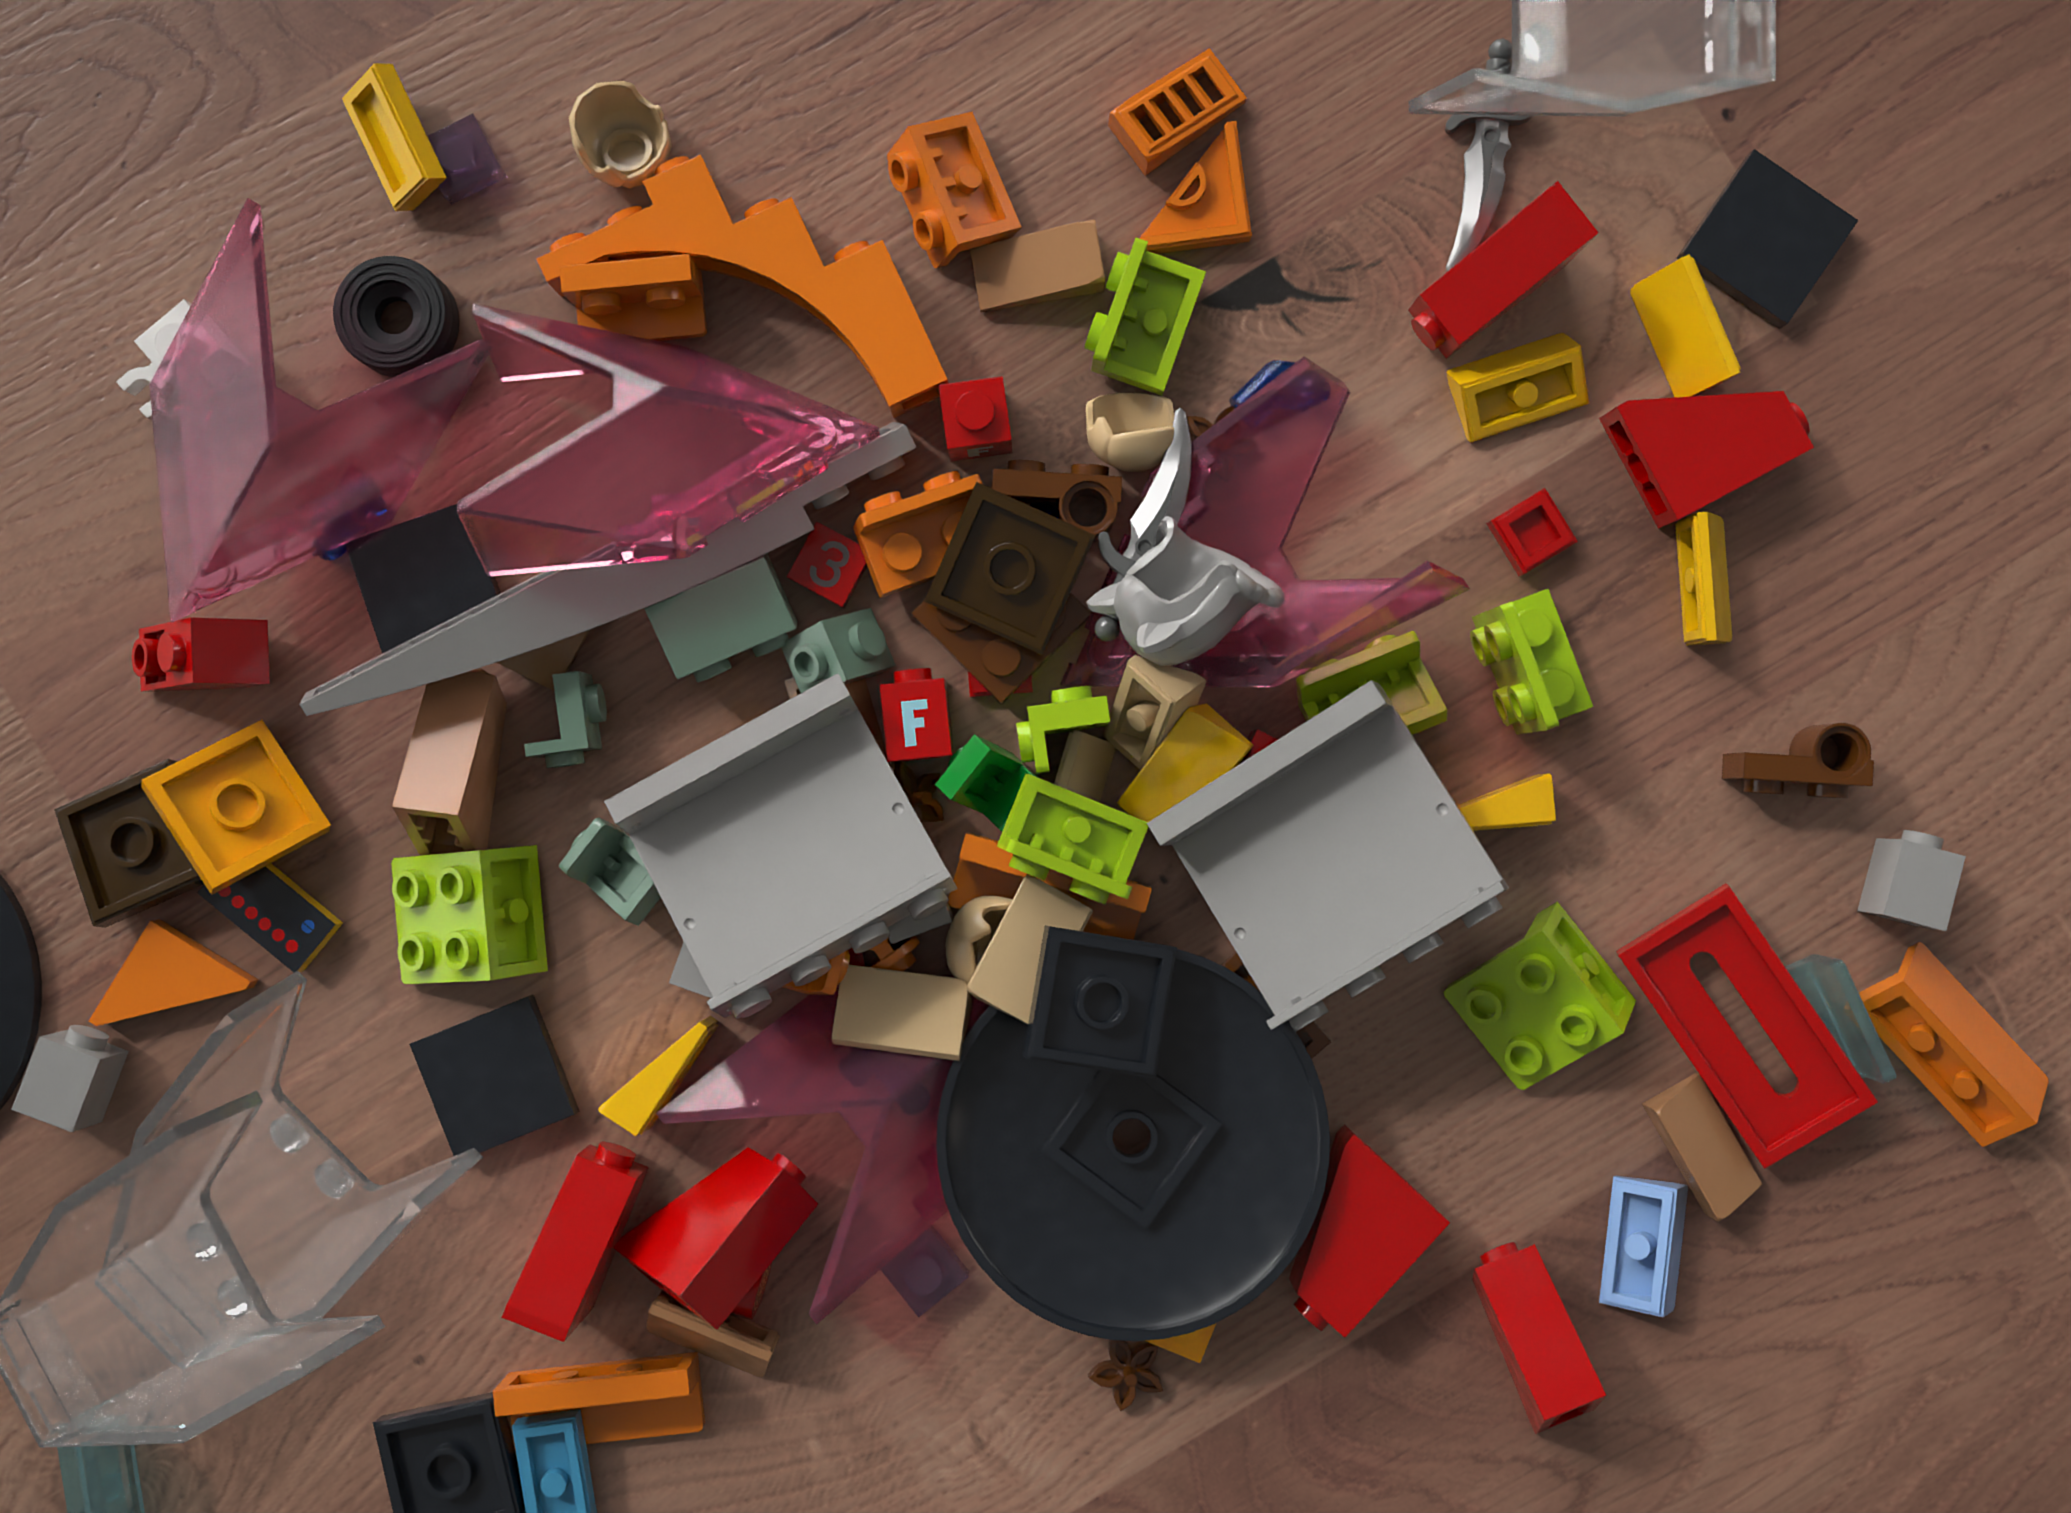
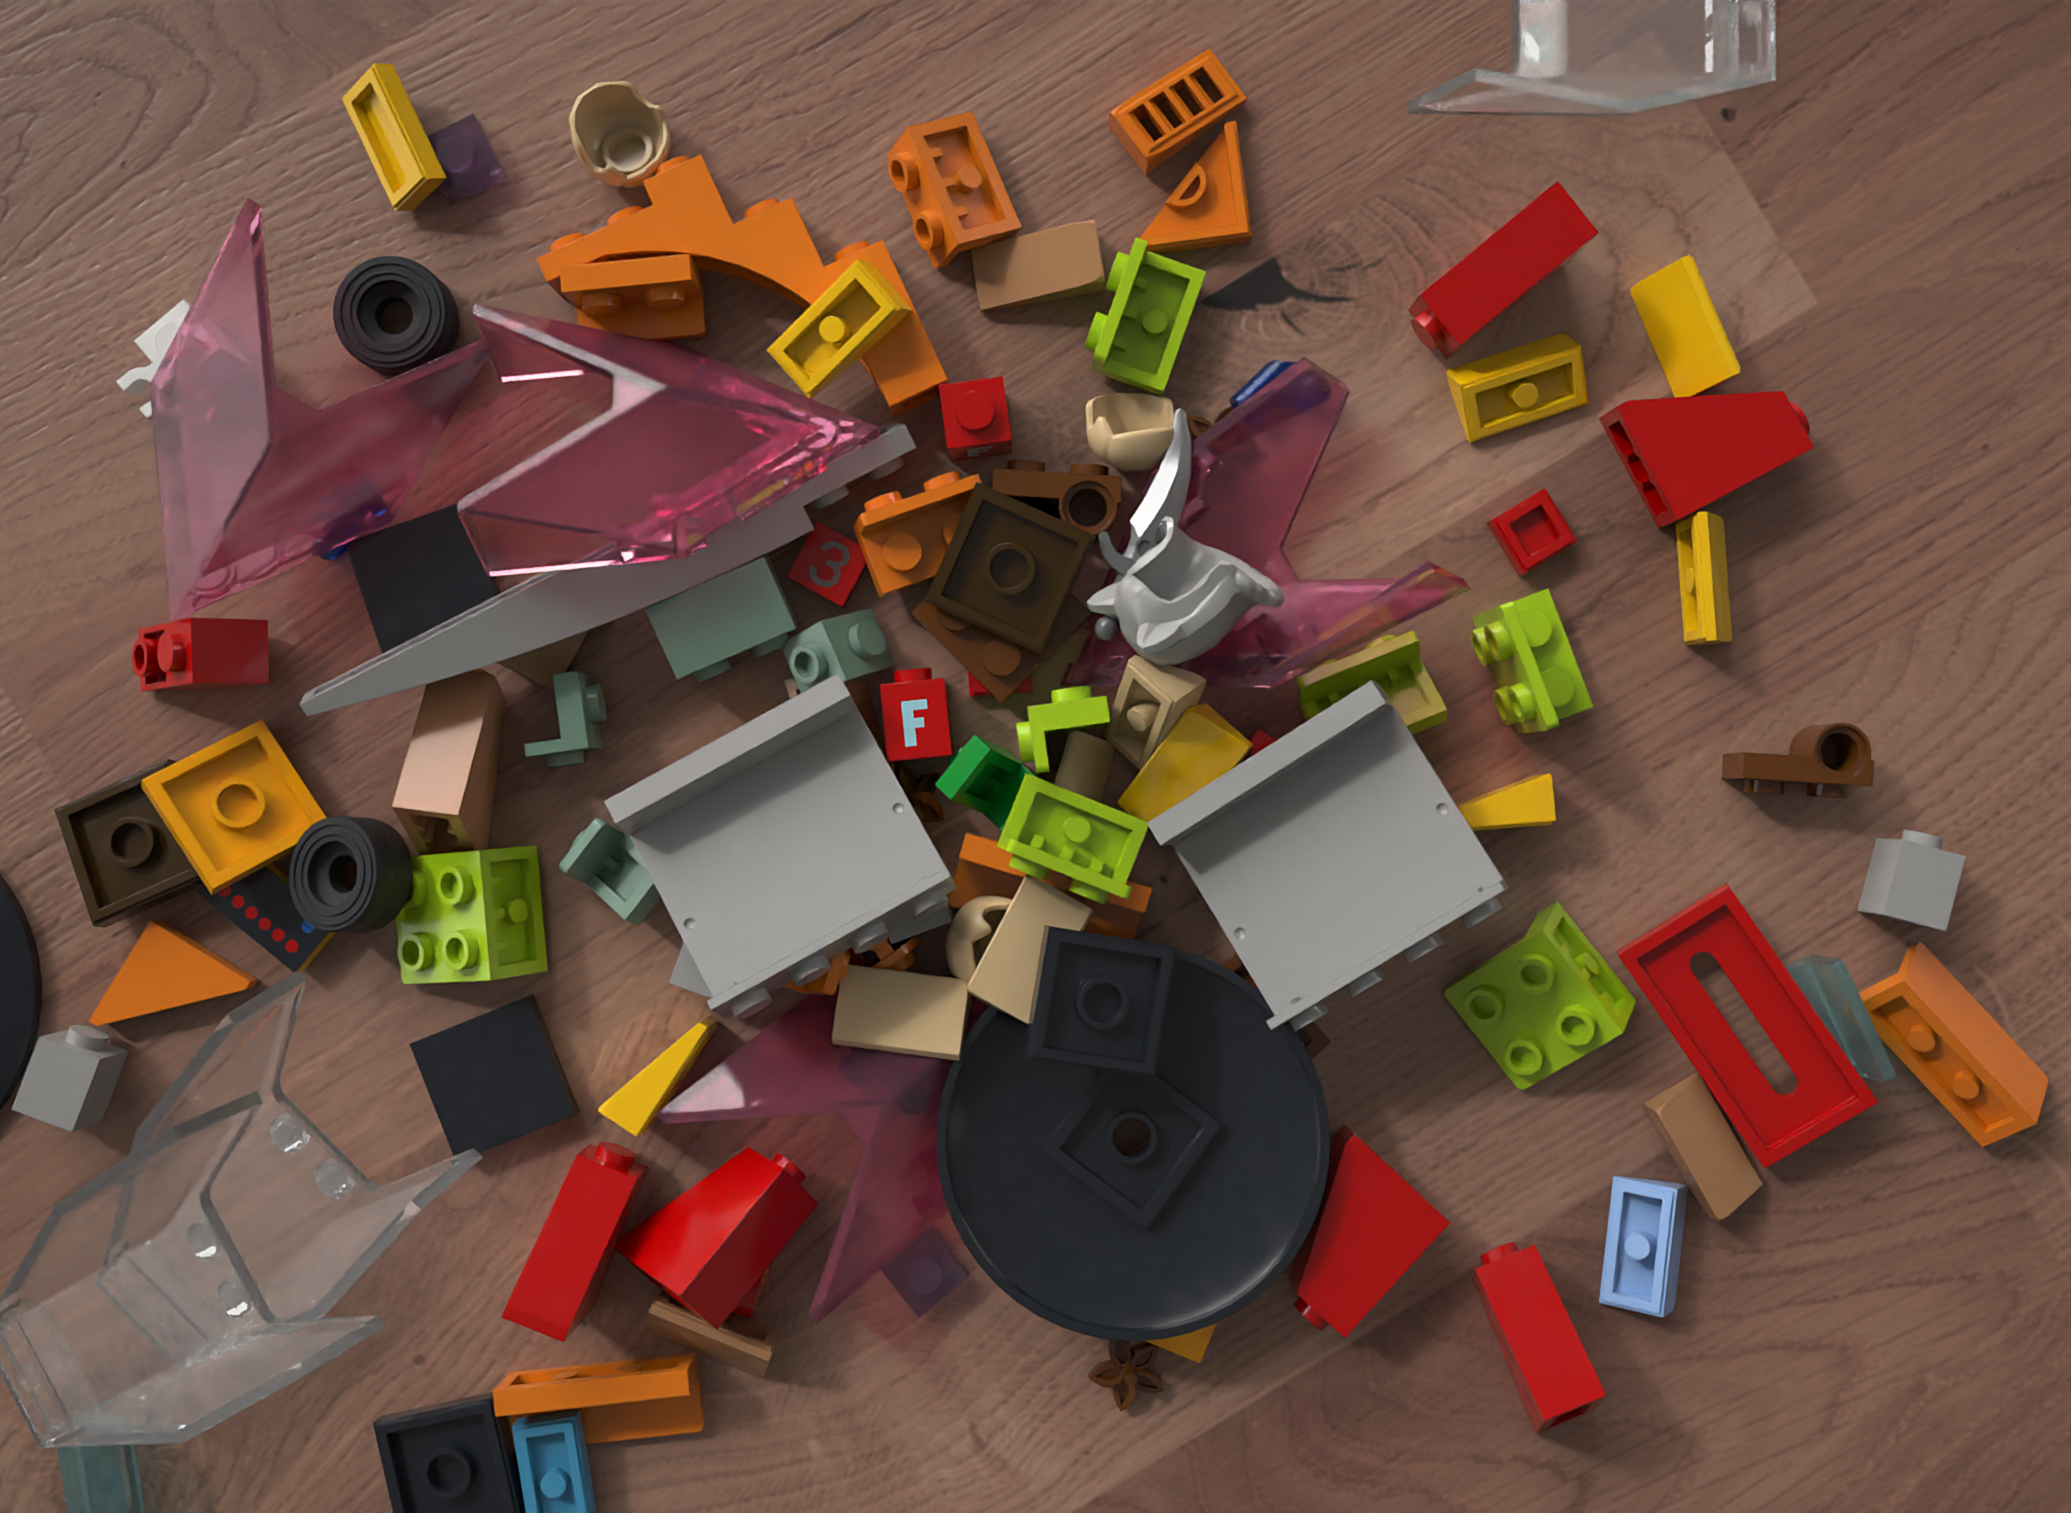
(319, 874): none -> black tyre
(839, 327): none -> yellow slope
(1483, 163): flat silver piece -> none
(1768, 239): black tile -> none

